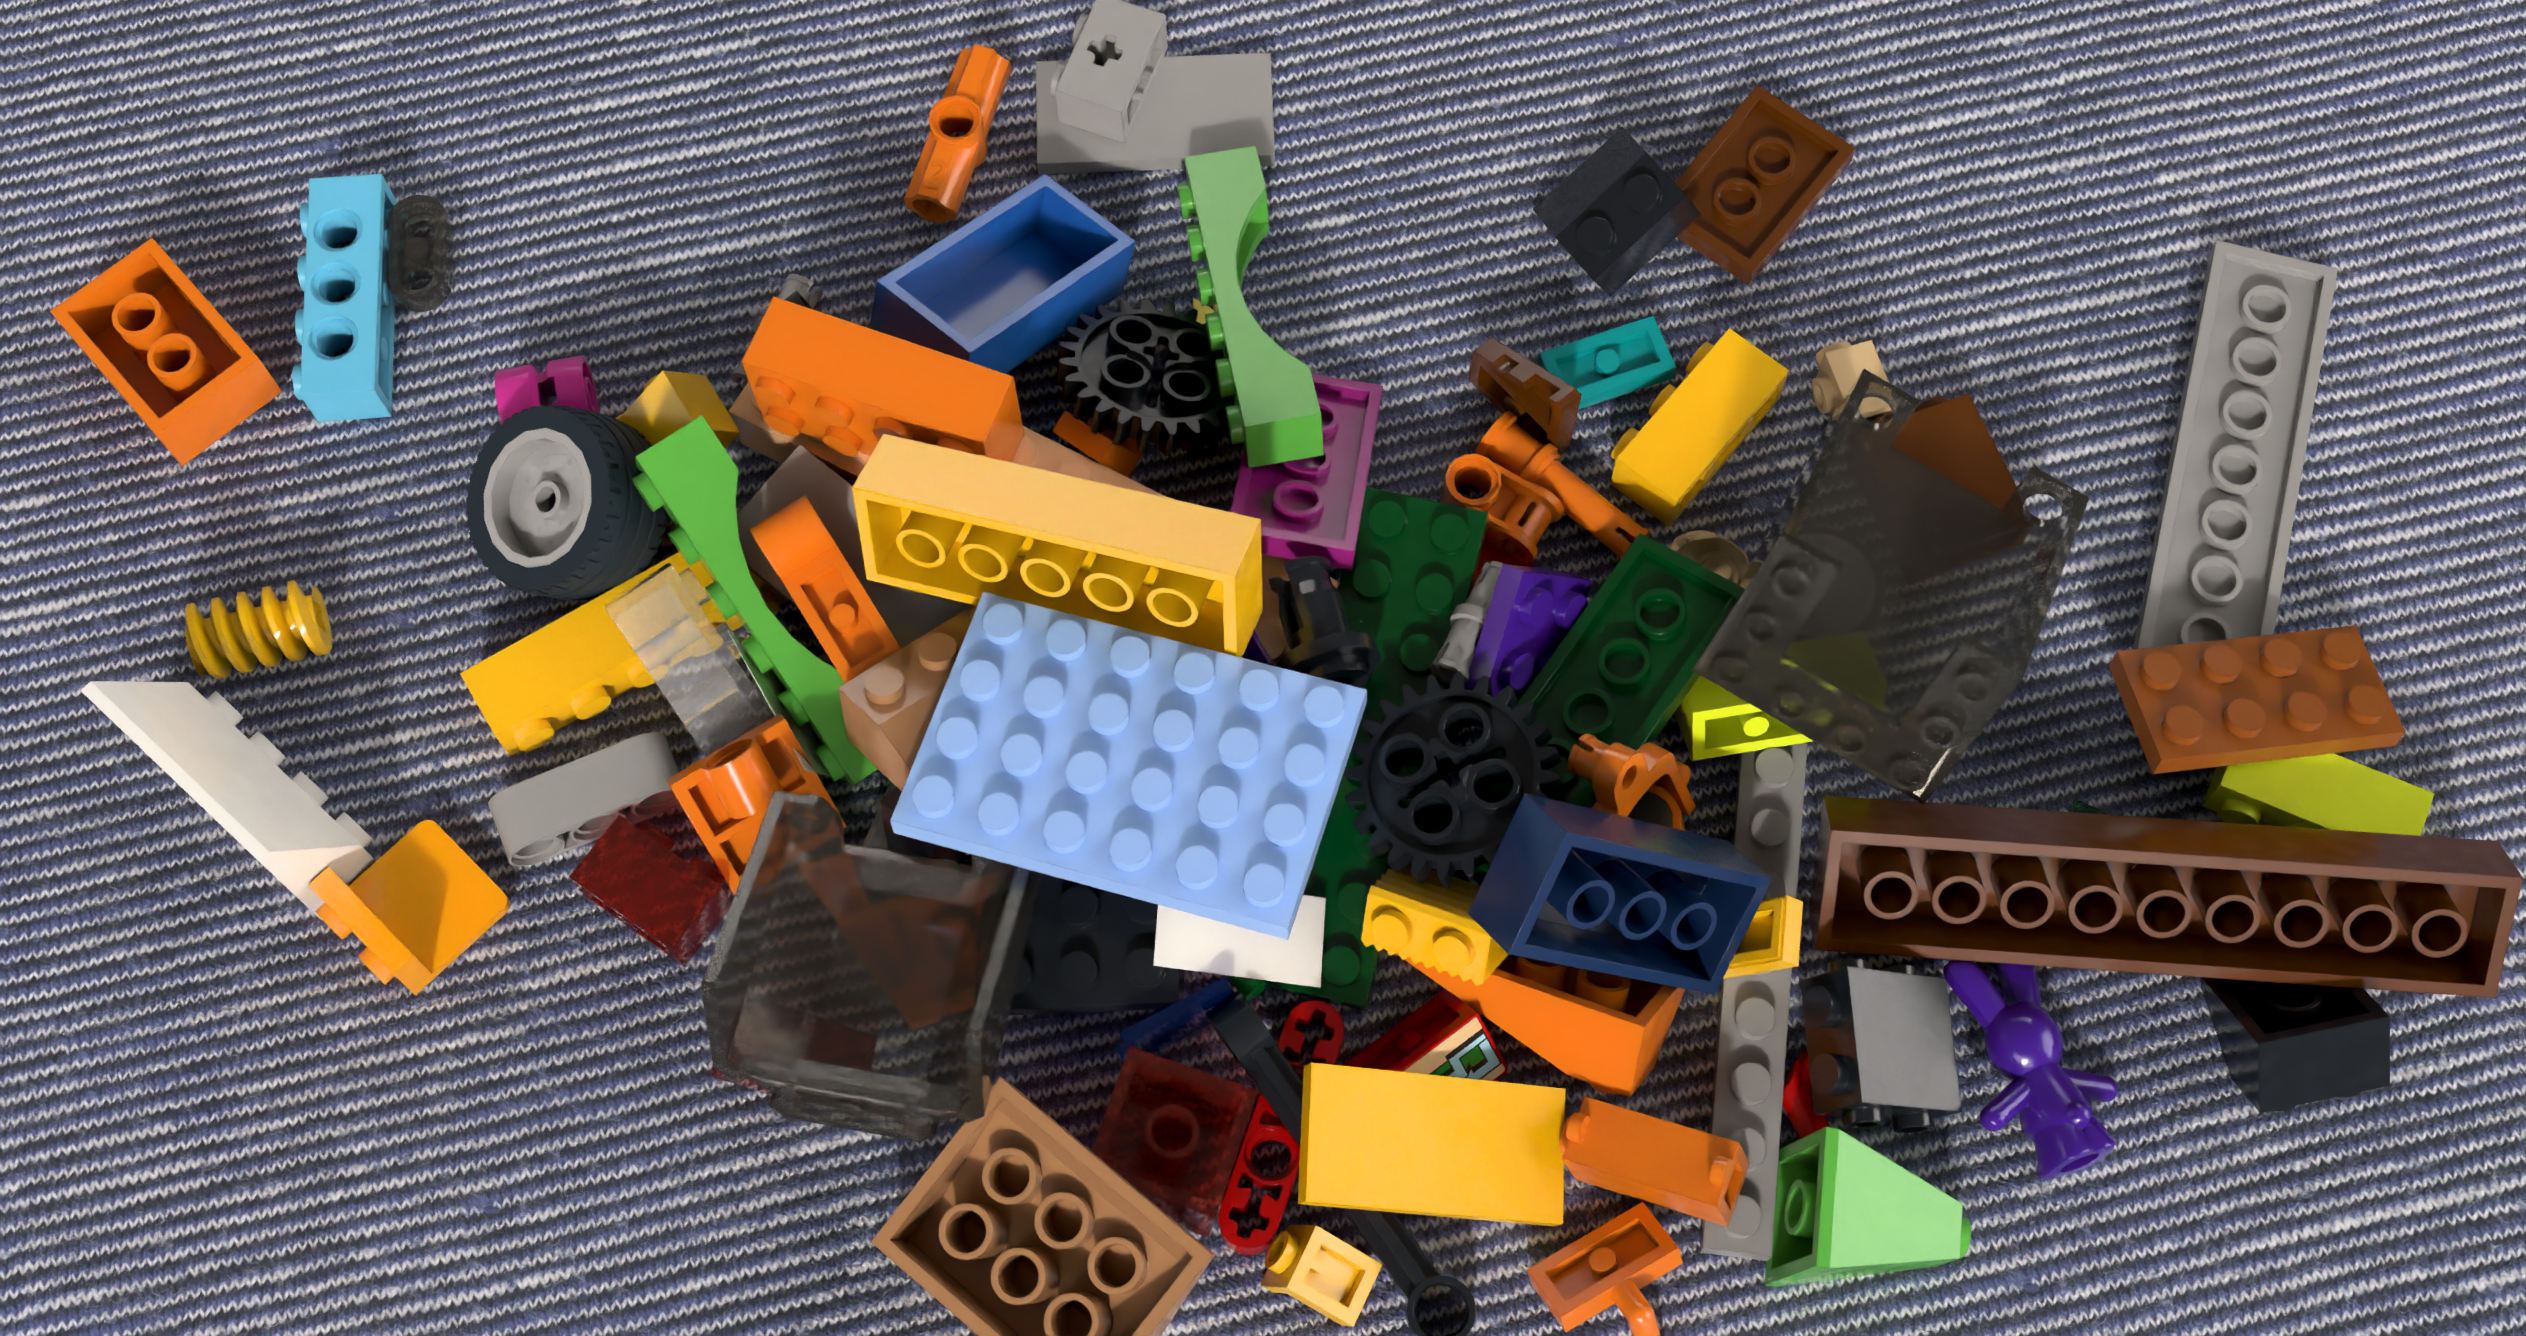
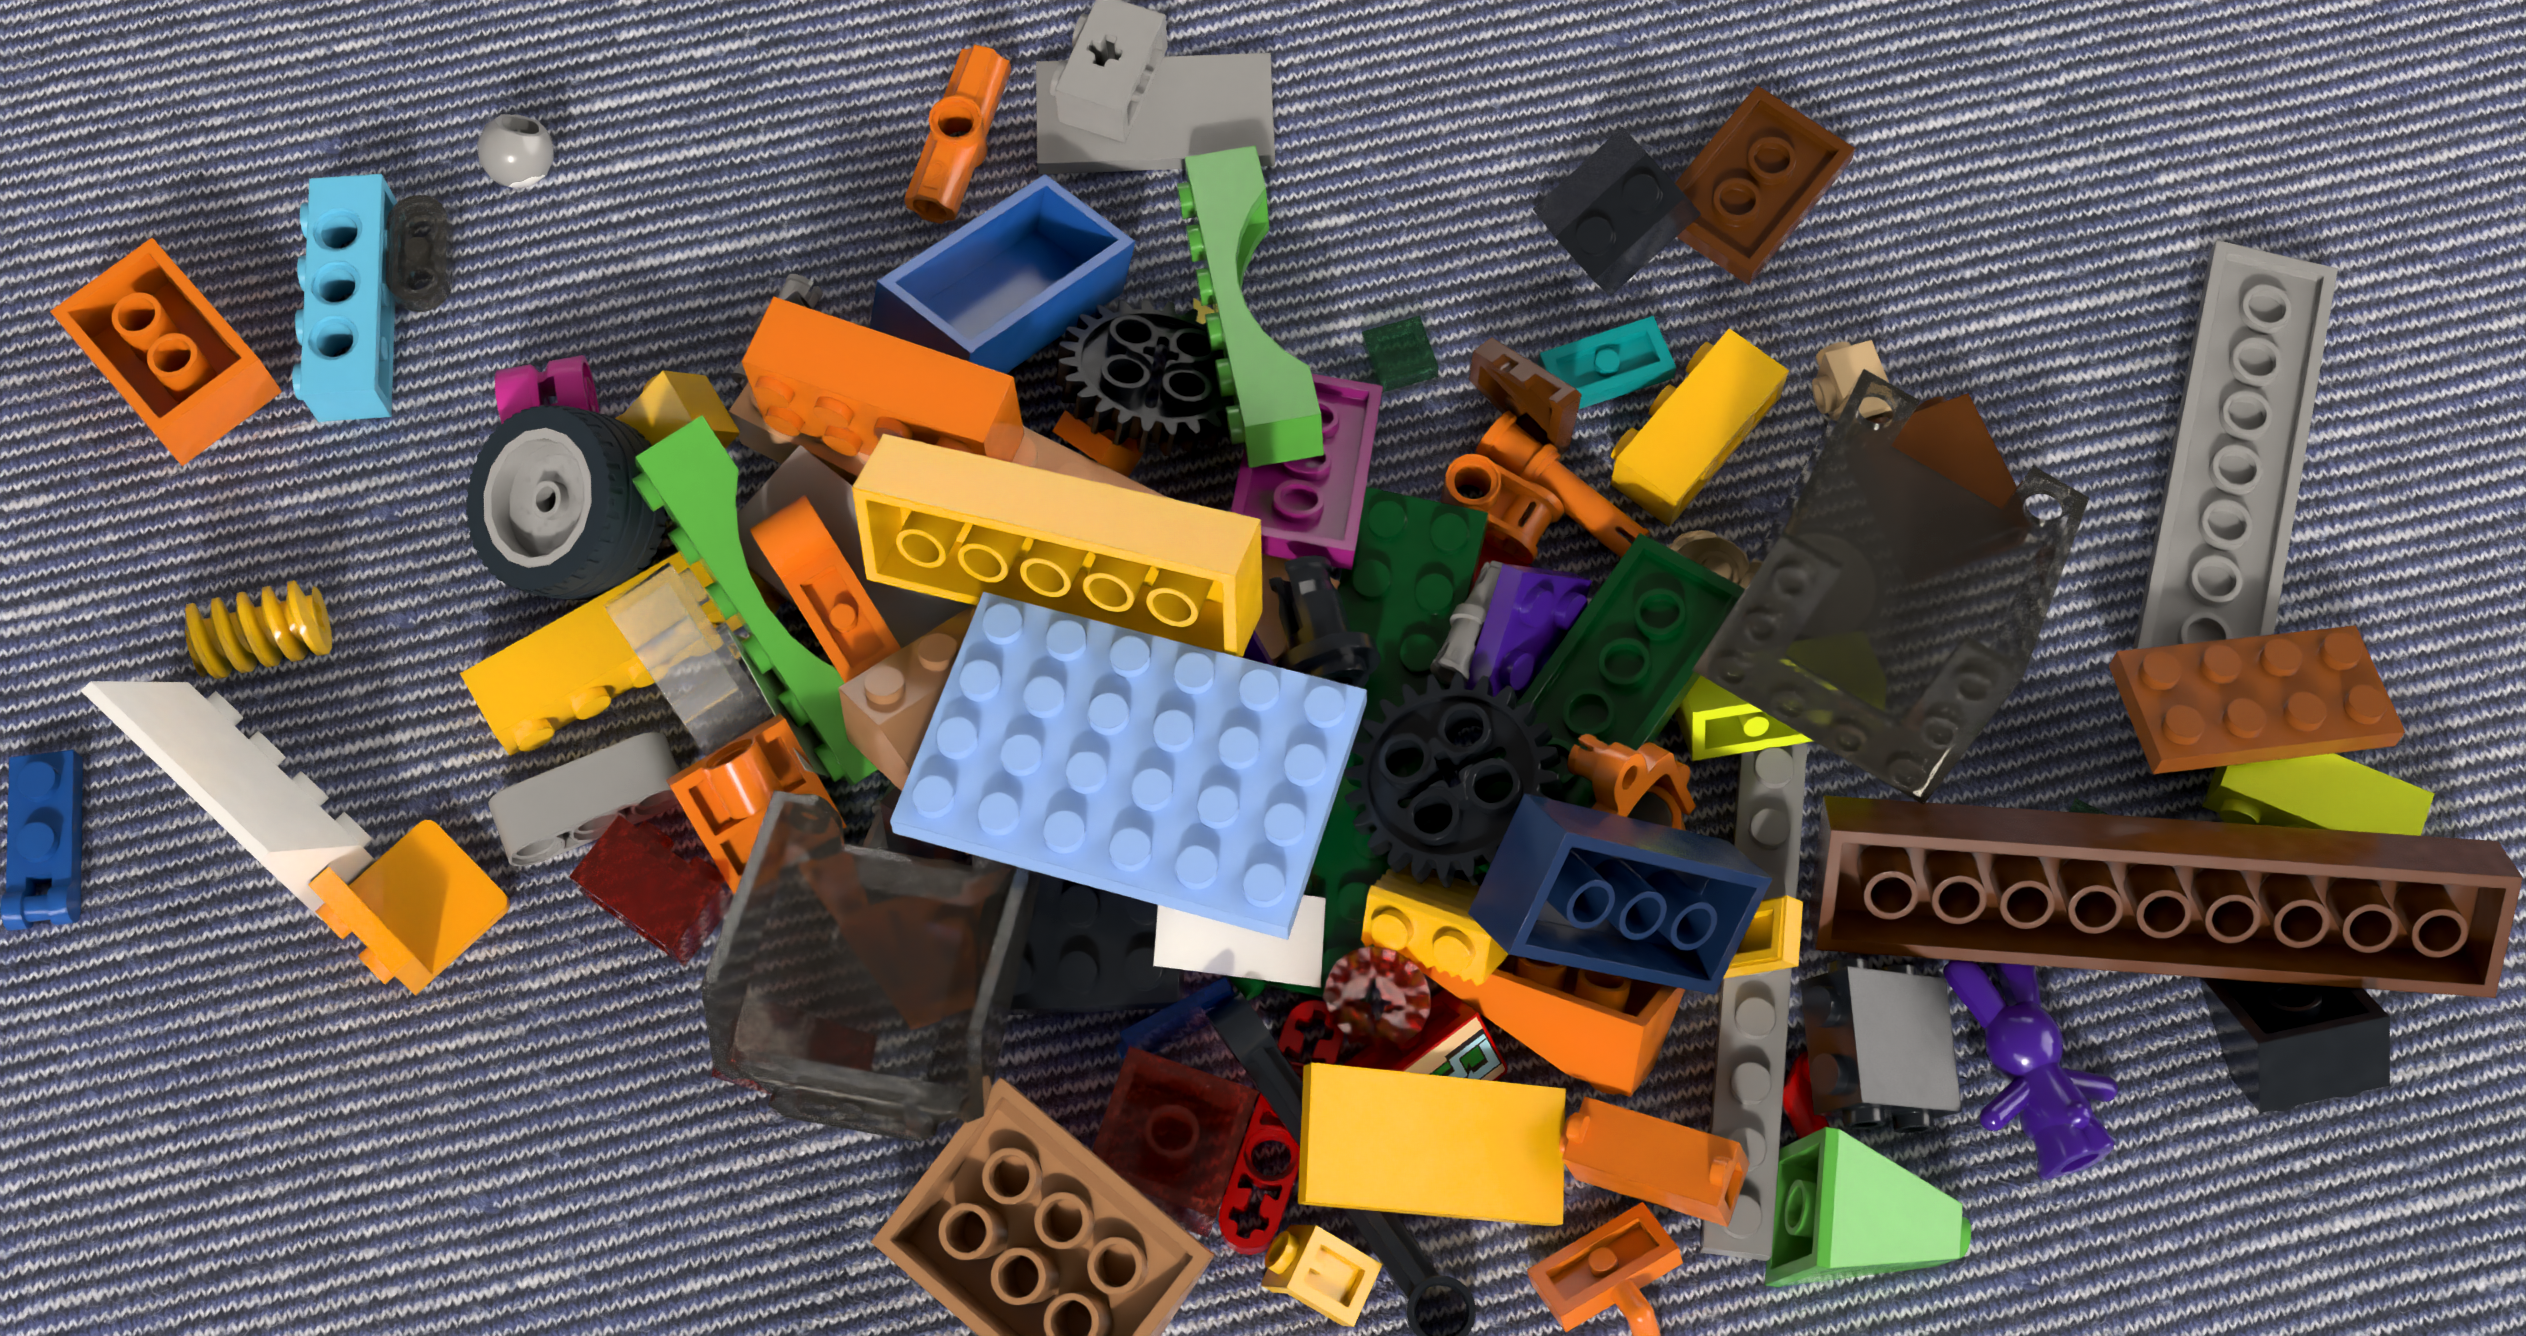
(43, 839): none -> blue plate
(515, 150): none -> light grey piece
(1398, 982): none -> clear red gear
(1400, 354): none -> clear green tile

